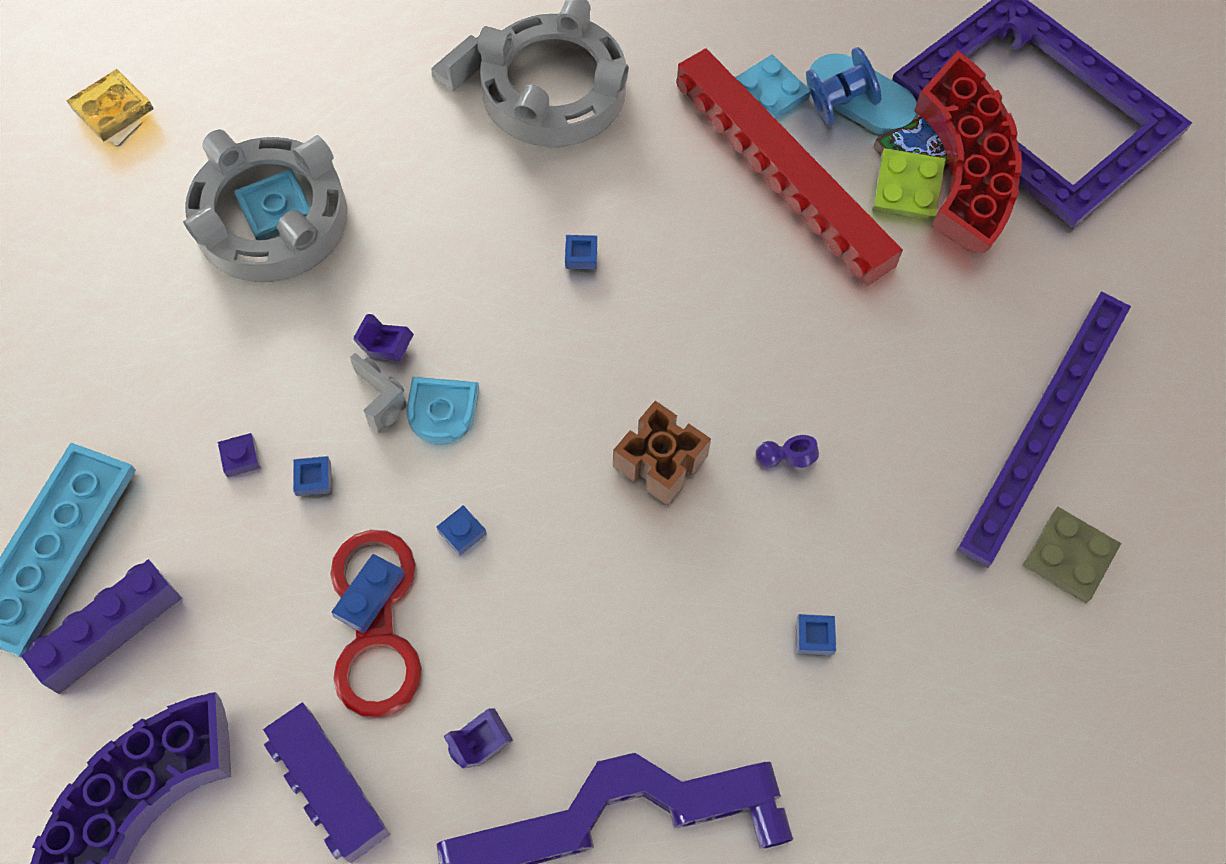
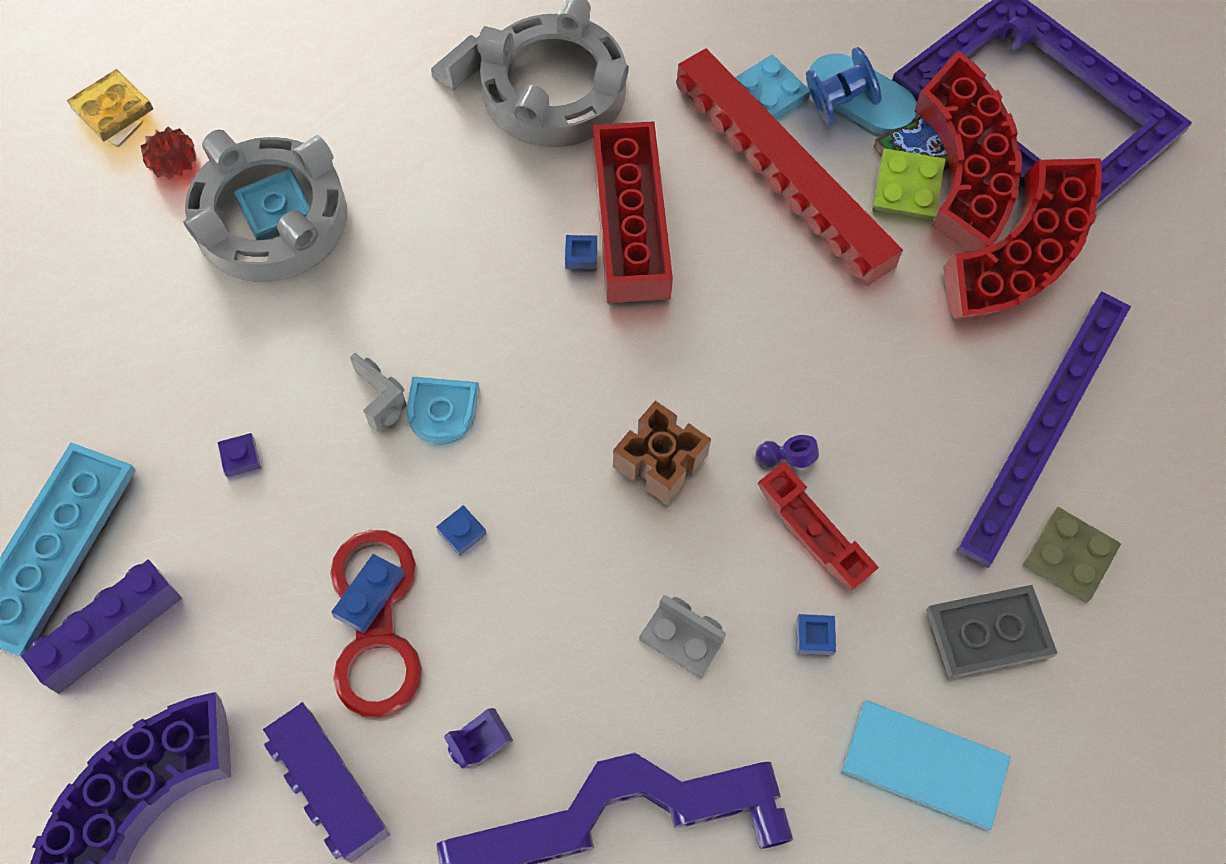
(168, 152): none -> clear red gear
(311, 476): blue plate -> none
(381, 340): dark purple bracket -> none
(631, 213): none -> red brick
(683, 635): none -> light grey bracket
(813, 528): none -> red slope
(926, 765): none -> medium azure tile
(991, 631): none -> dark grey plate
(1040, 246): none -> red brick

